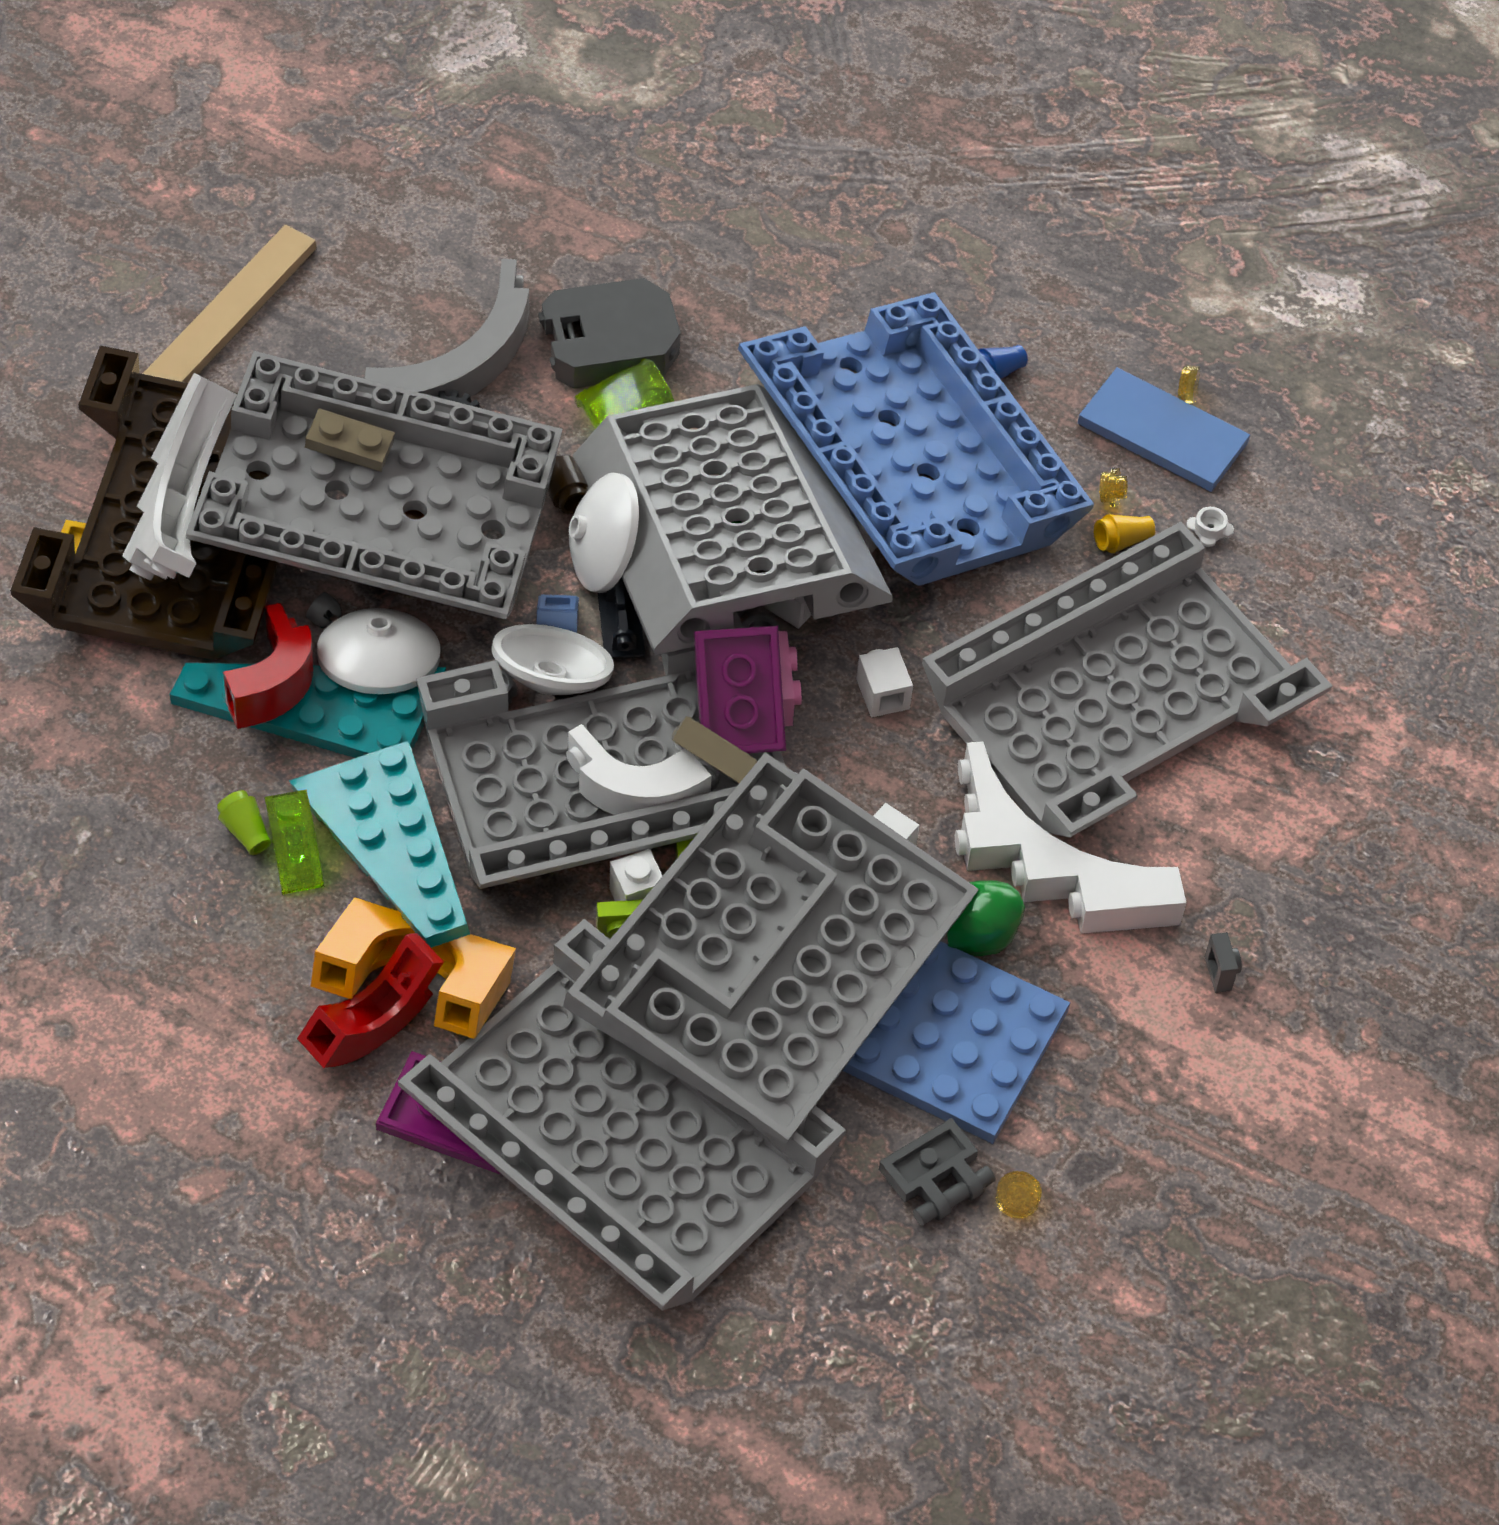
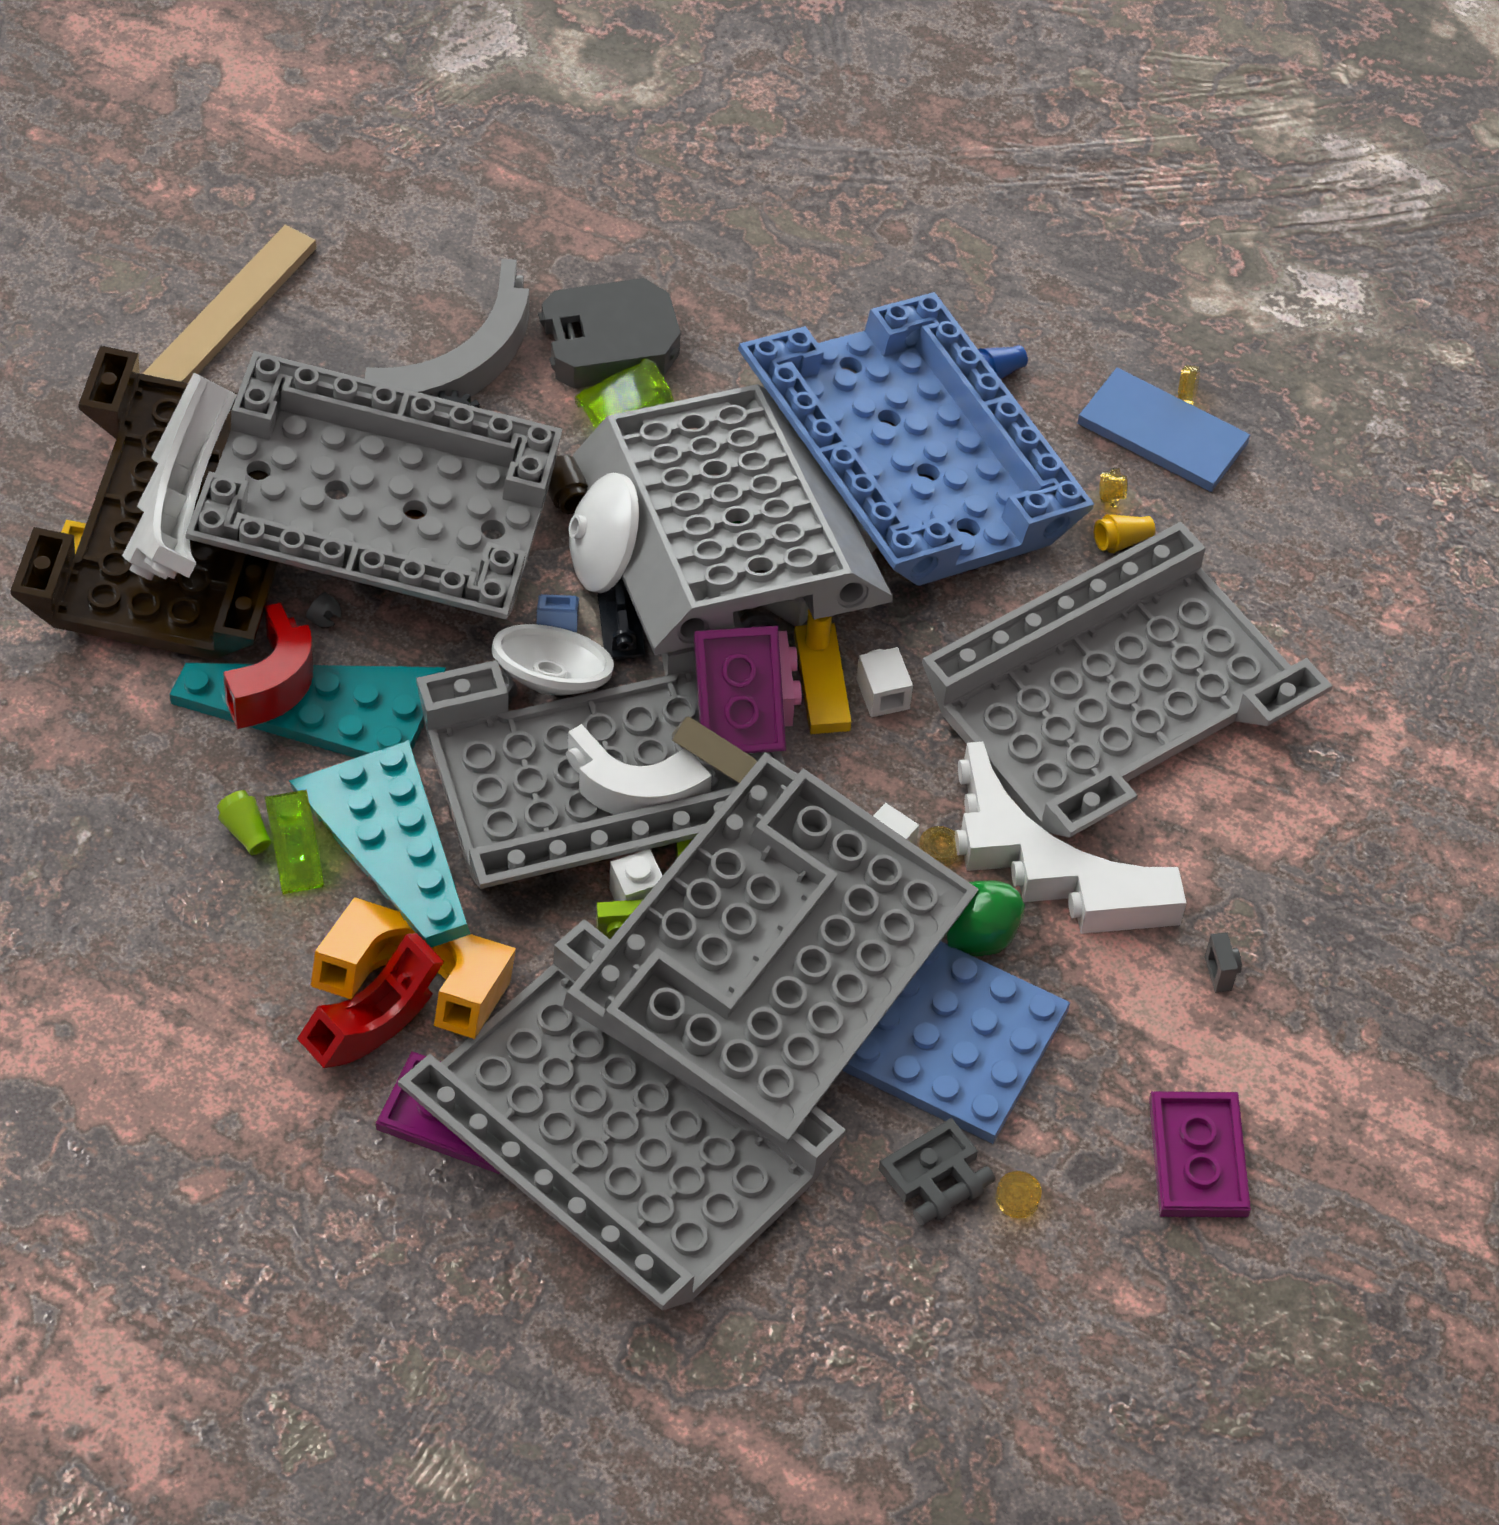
(349, 440): dark tan plate -> none
(378, 651): white dish -> none
(822, 676): none -> yellow piece
(939, 844): none -> clear yellow tile
(1199, 1154): none -> magenta tile
(1210, 525): white plate -> none

